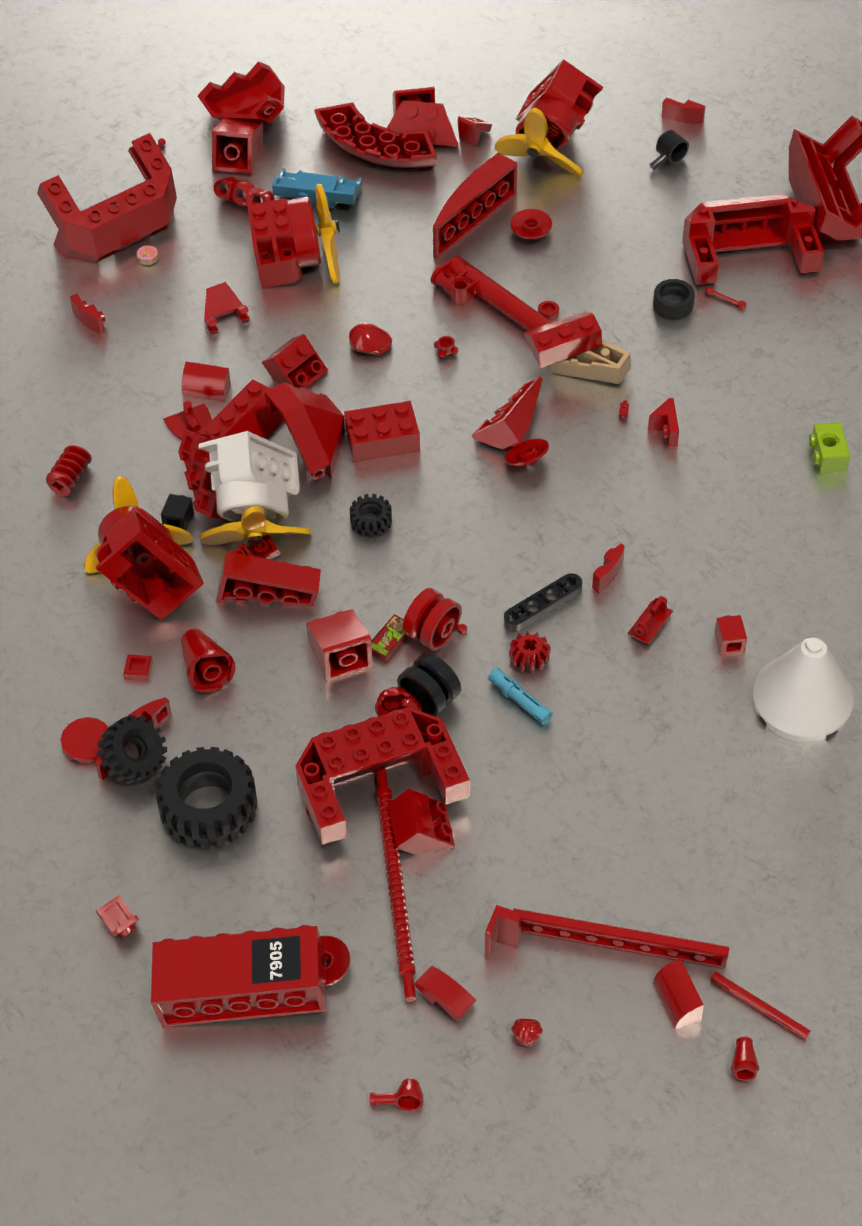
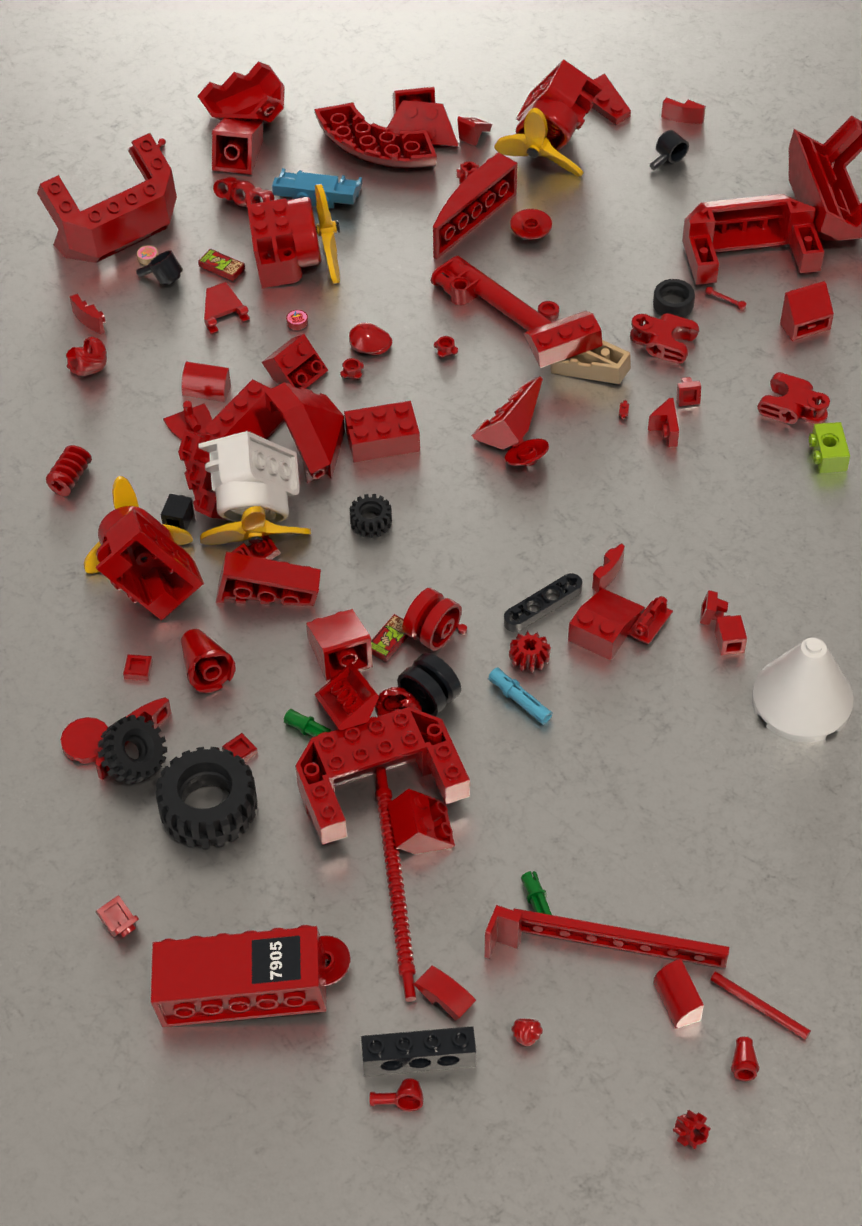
(87, 359): none -> red hair
(164, 267): none -> black piece
(221, 264): none -> tile
(242, 747): none -> red tile
(297, 319): none -> tile
(304, 724): none -> green axle
(348, 698): none -> red slope
(352, 369): none -> red plate
(418, 1051): none -> black brick
(465, 170): none -> red gear
(535, 894): none -> green axle
(604, 623): none -> red slope
(609, 102): none -> red wing
(661, 335): none -> red piece
(688, 392): none -> red tile
(691, 1129): none -> red gear
(712, 608): none -> red tile
(795, 402): none -> red piece
(807, 311): none -> red slope

